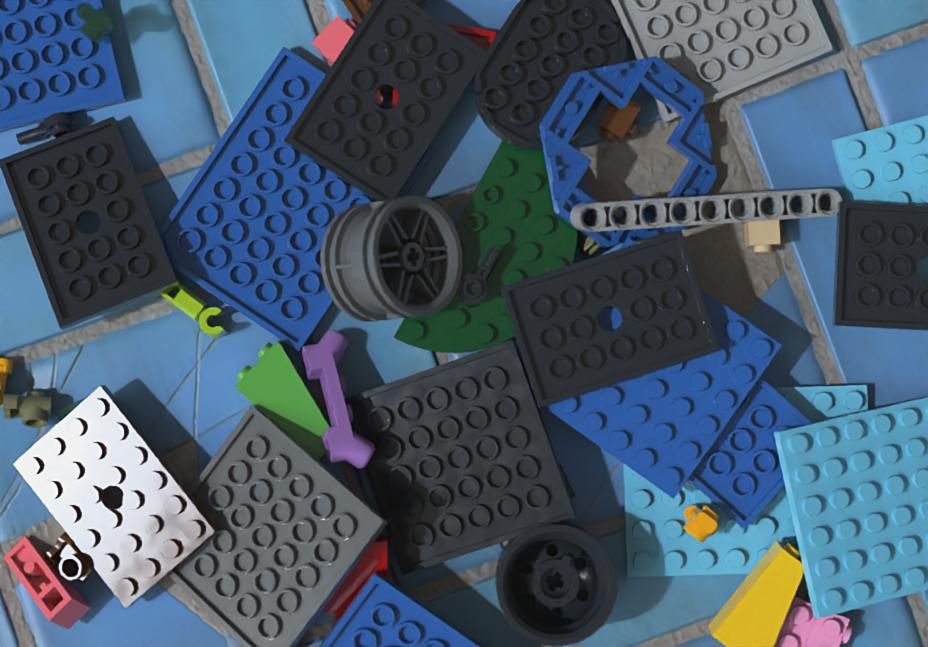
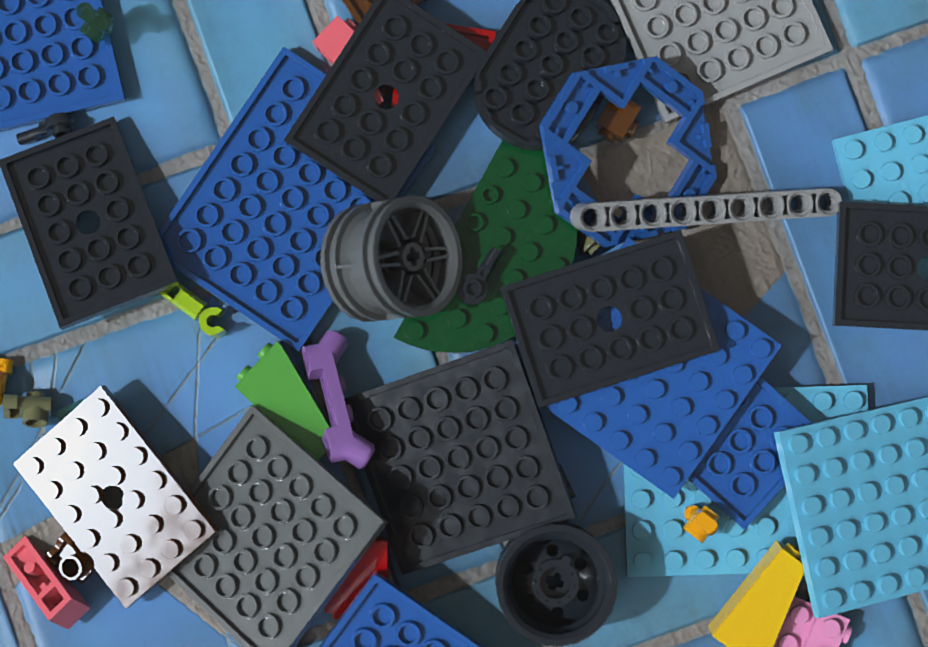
(762, 235): tan plate -> none

